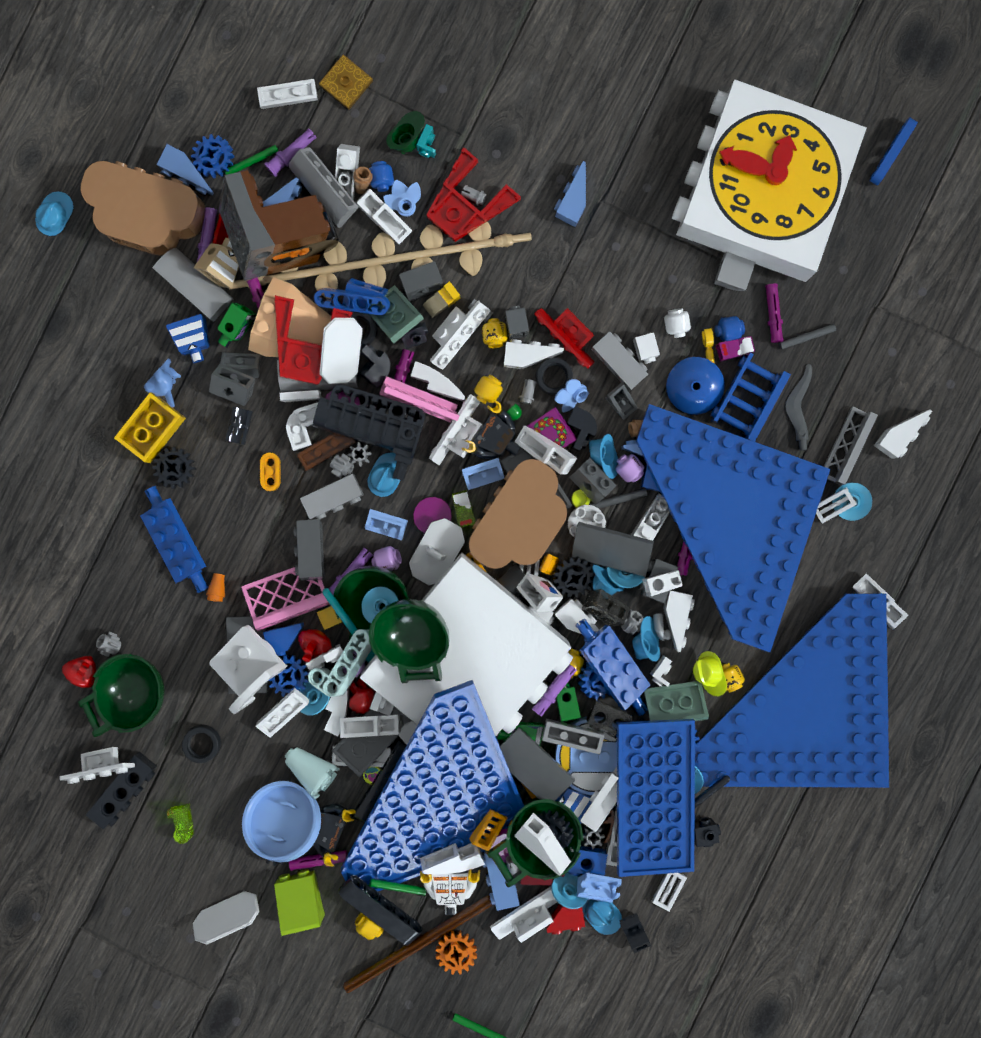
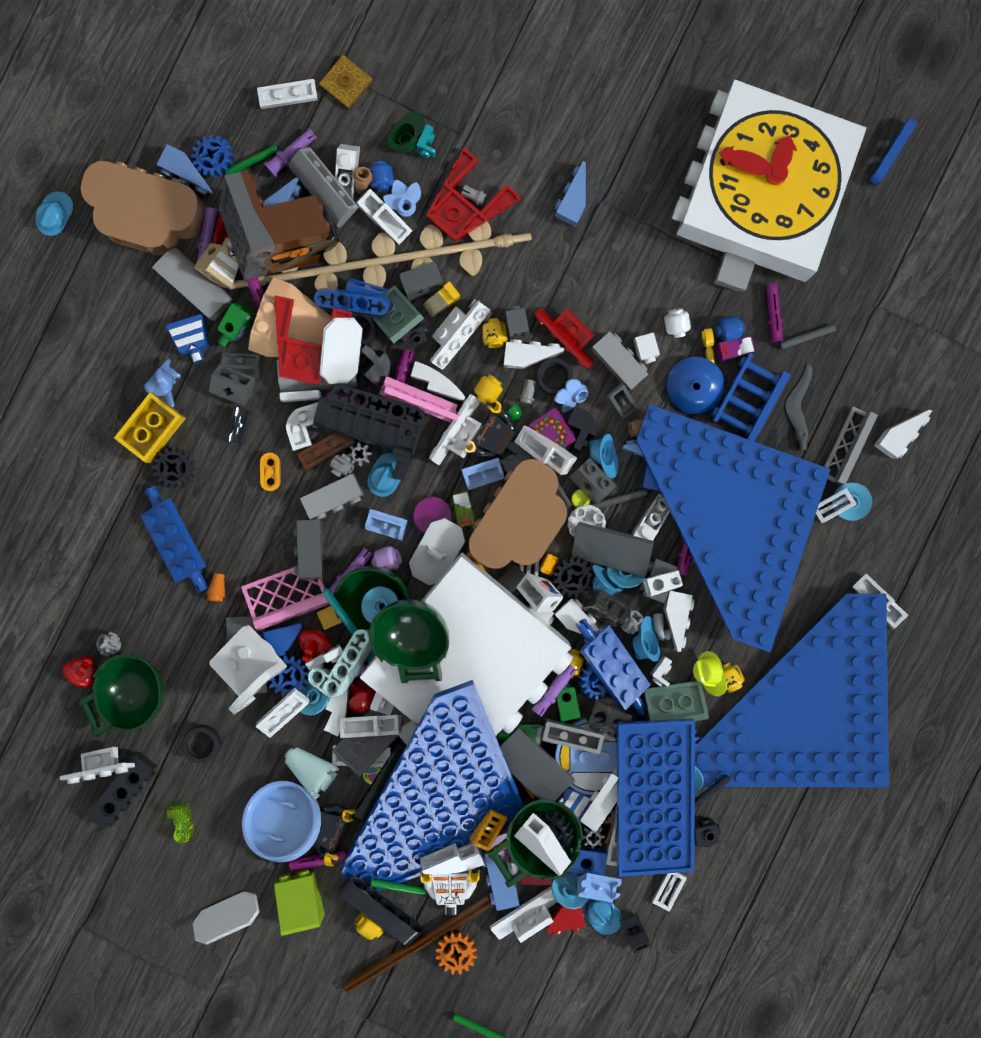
(630, 468): lavender head -> none

